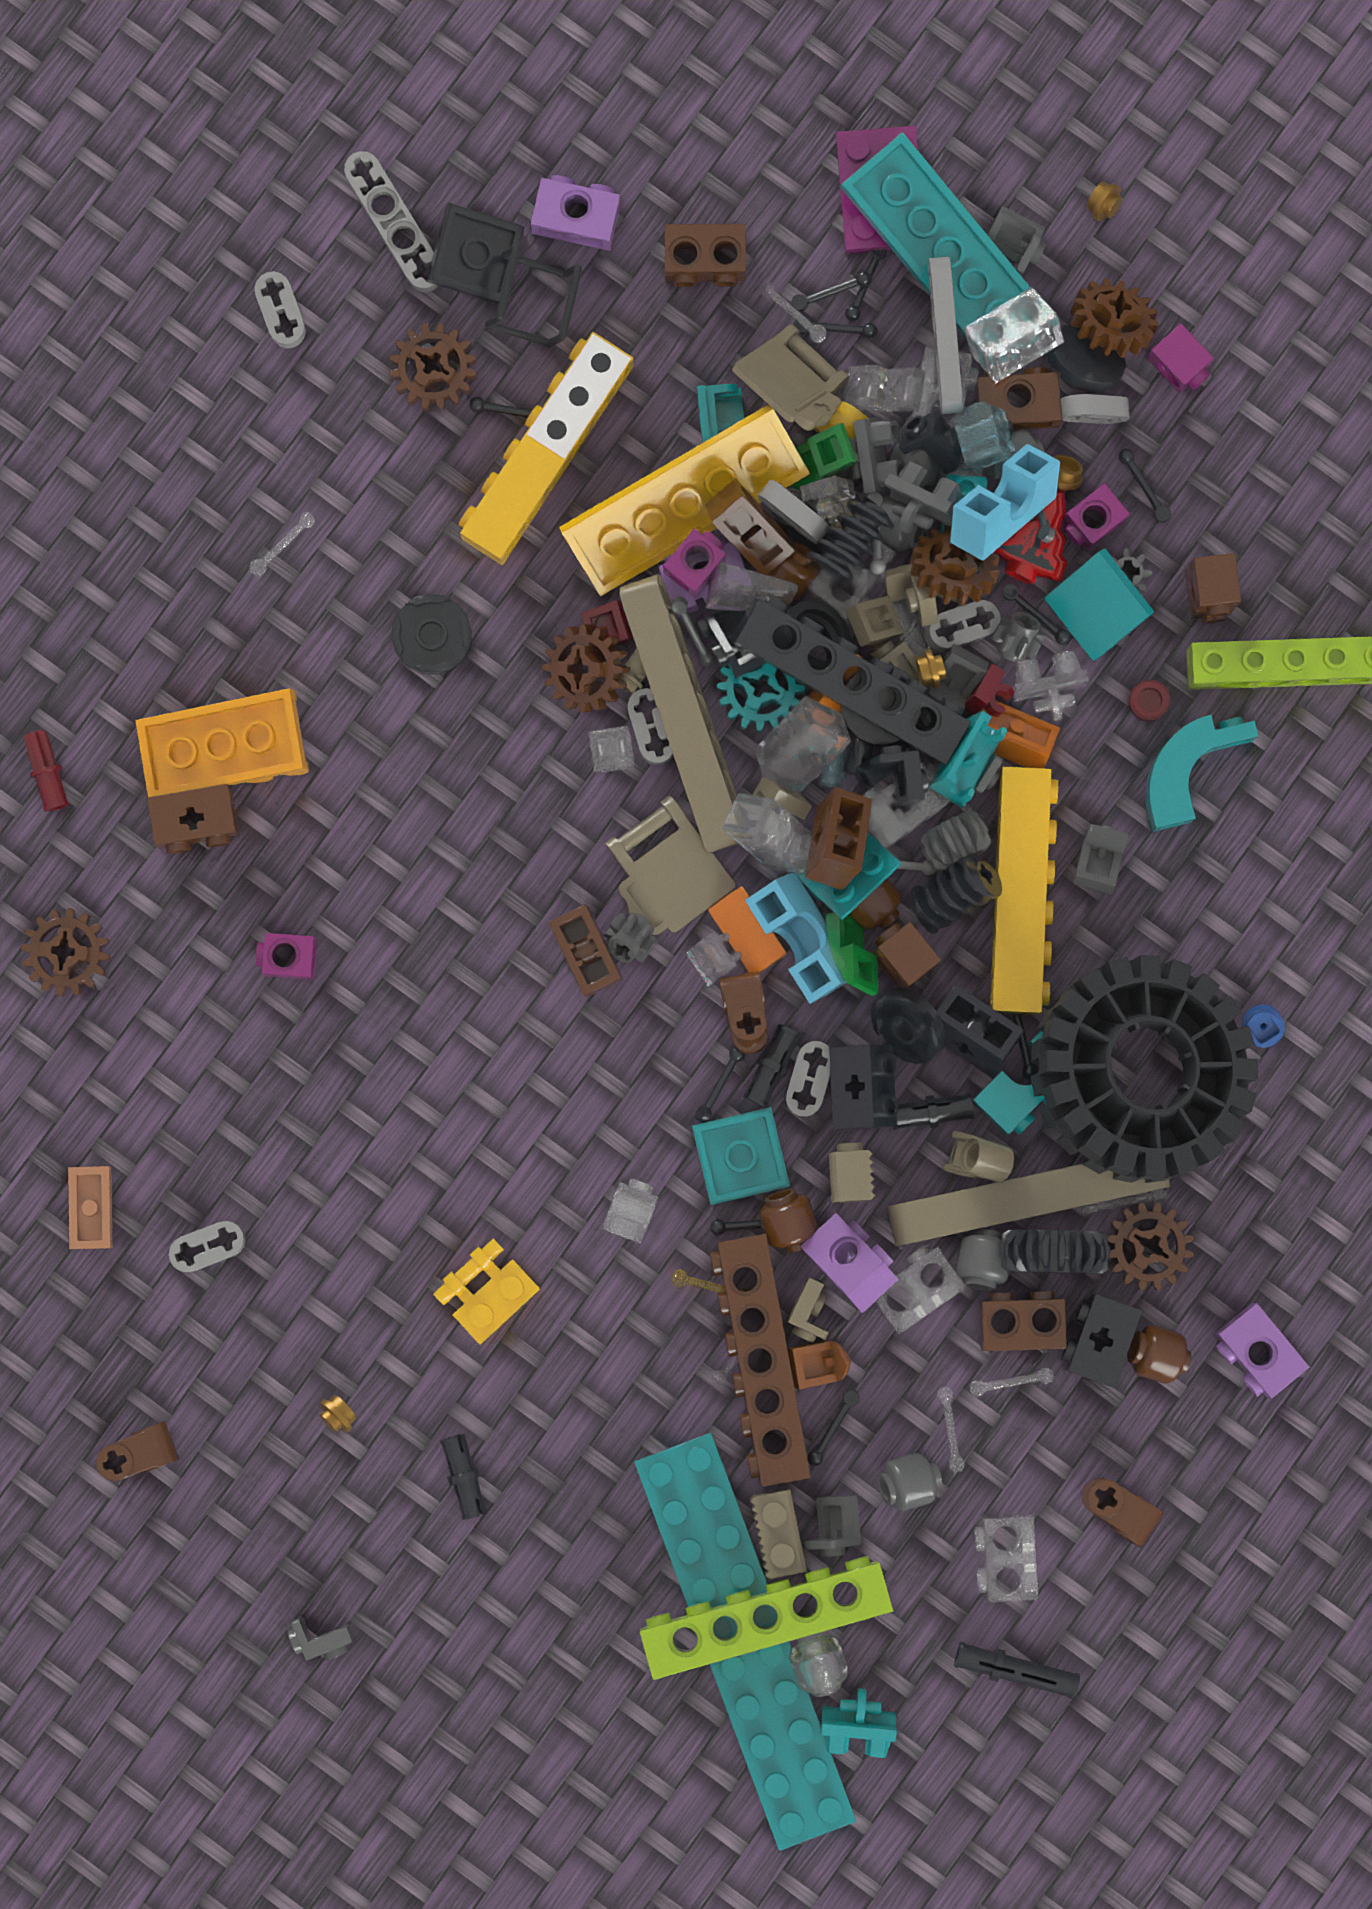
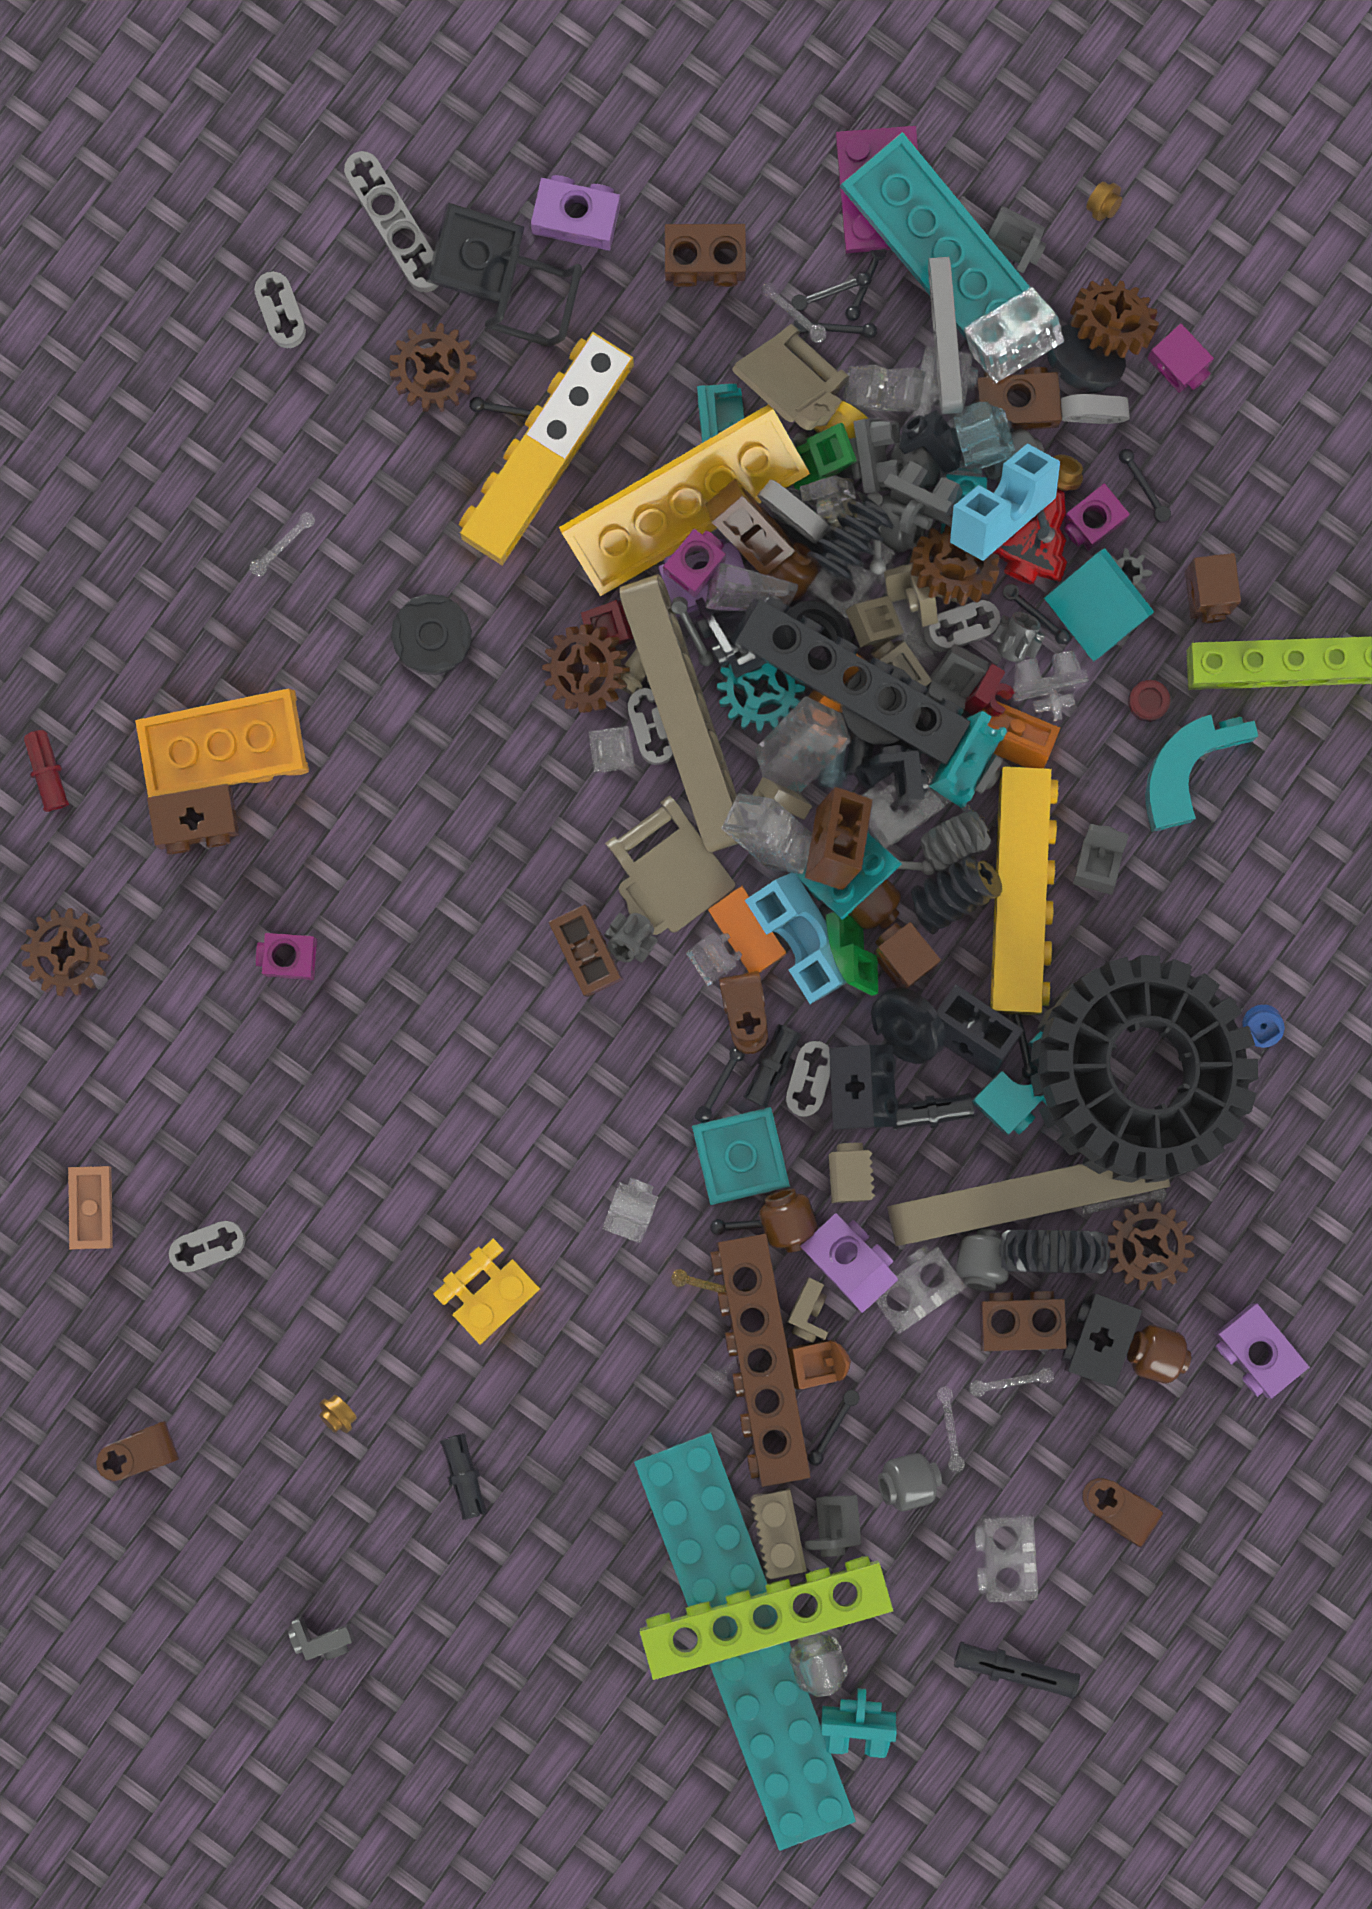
(930, 669): pearl gold plate -> none
(979, 1158): dark tan piece -> none

